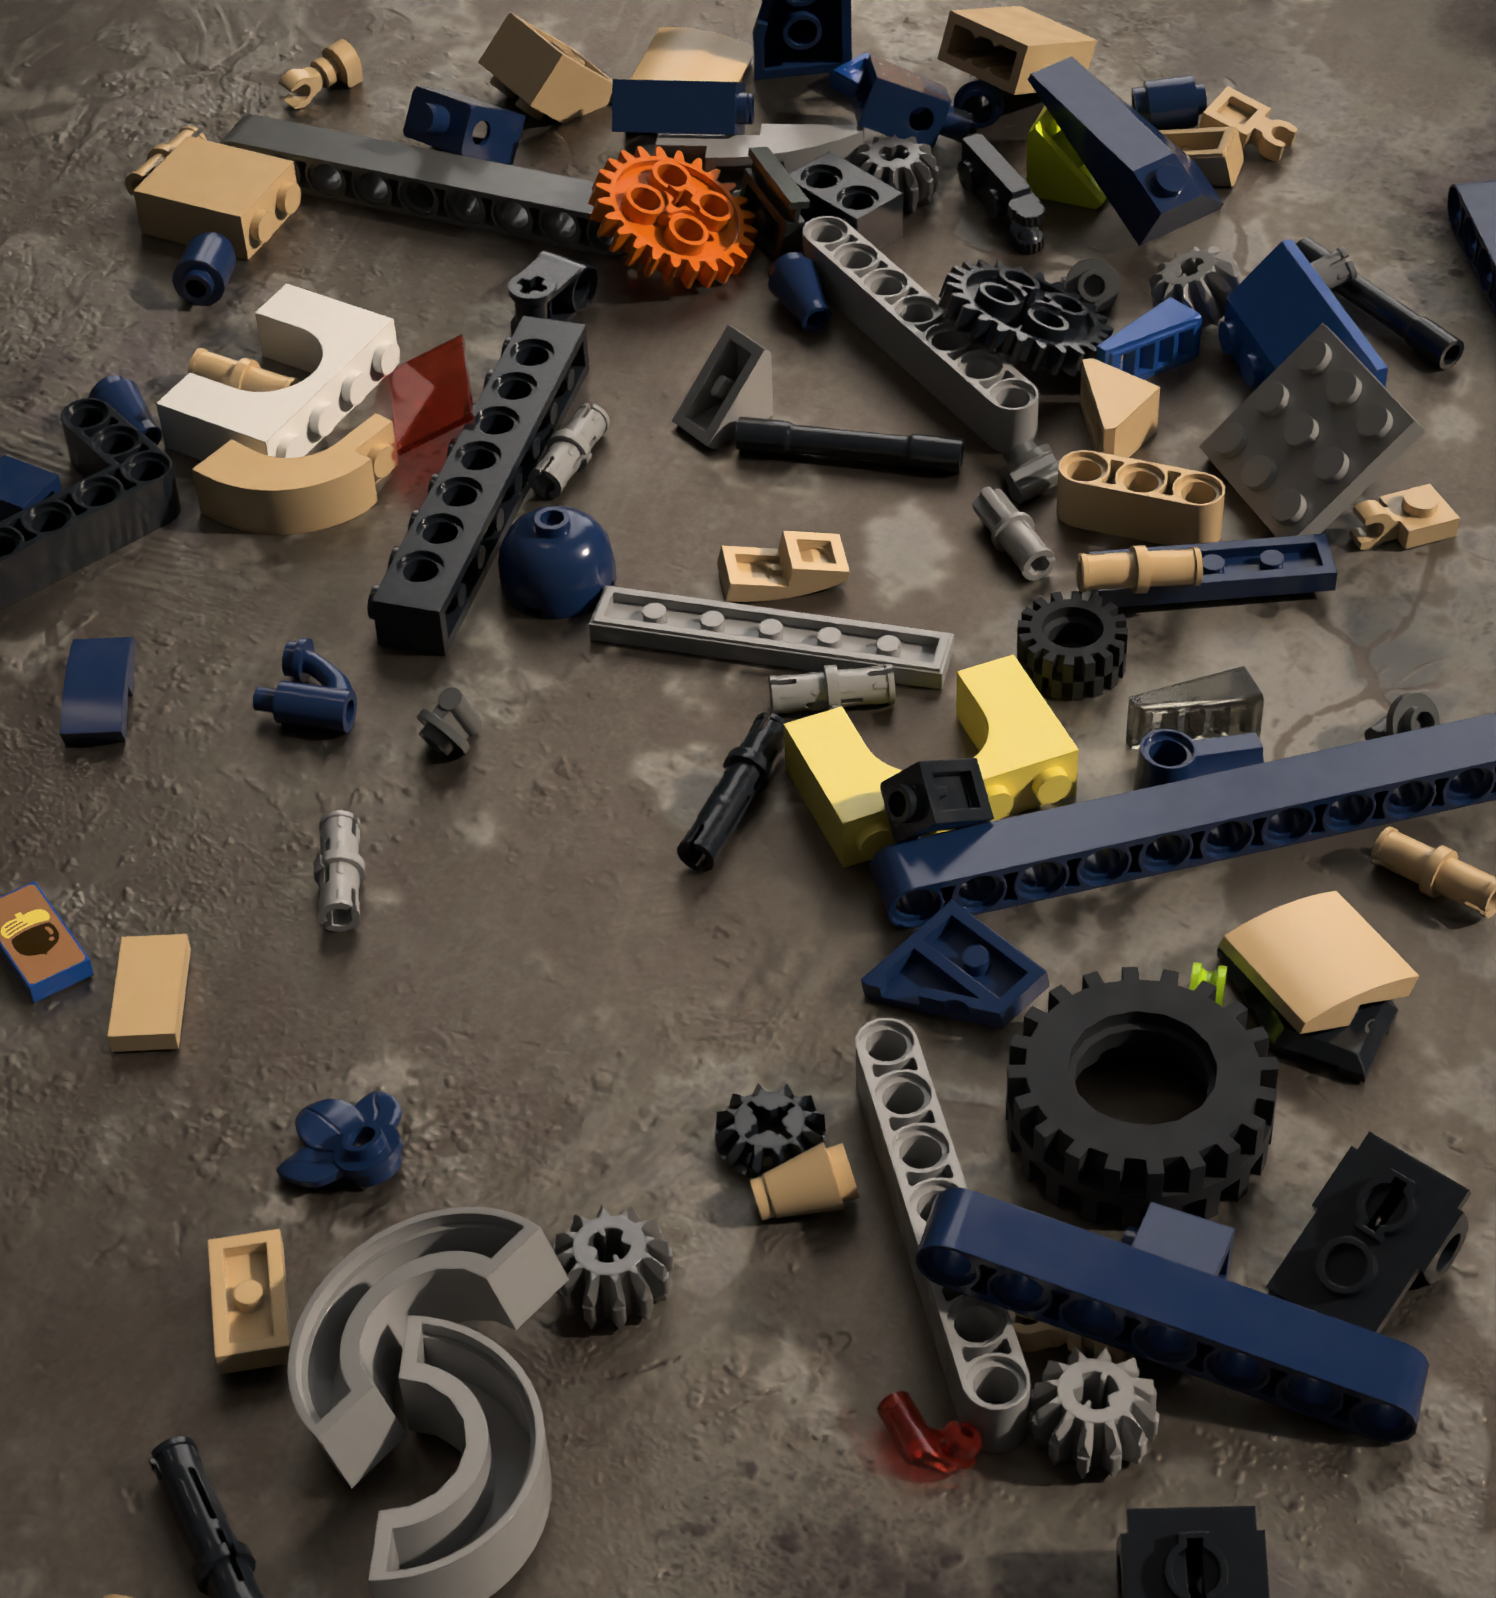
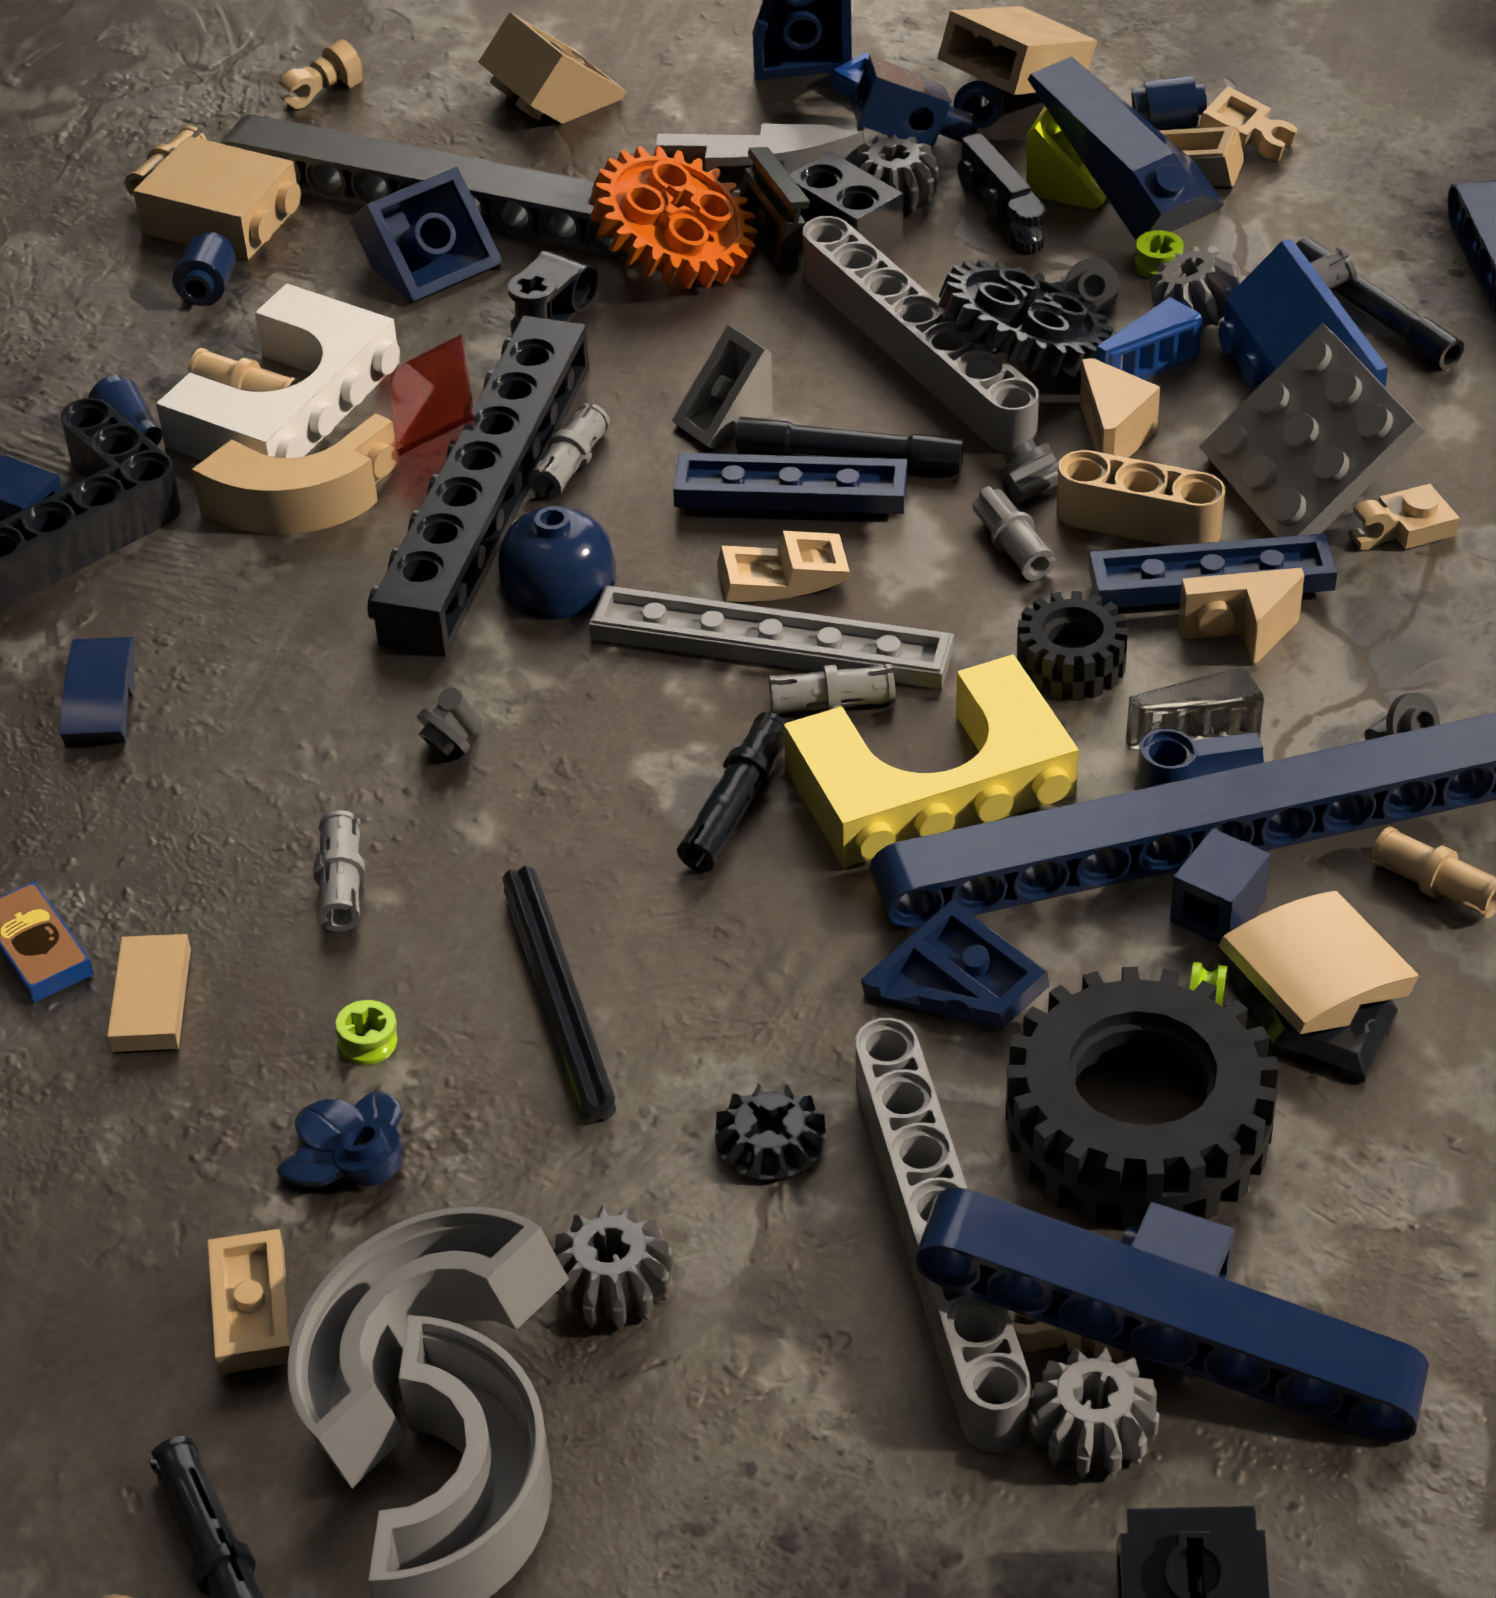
(309, 705): dark blue plant -> none
(375, 1044): none -> lime bush
(426, 236): none -> dark blue slope
(448, 123): dark blue torso -> none
(559, 995): none -> black axle
(681, 107): dark blue window -> none
(694, 56): tan slope -> none
(790, 483): none -> dark blue plate
(798, 288): dark blue cone -> none
(806, 1184): tan cone -> none
(926, 1447): clear red arm -> none
(935, 797): black bracket -> none
(1139, 569): tan pin -> none
(1156, 248): none -> lime bush
(1219, 886): none -> dark blue brick
(1249, 604): none -> tan slope
(1361, 1270): black piece -> none

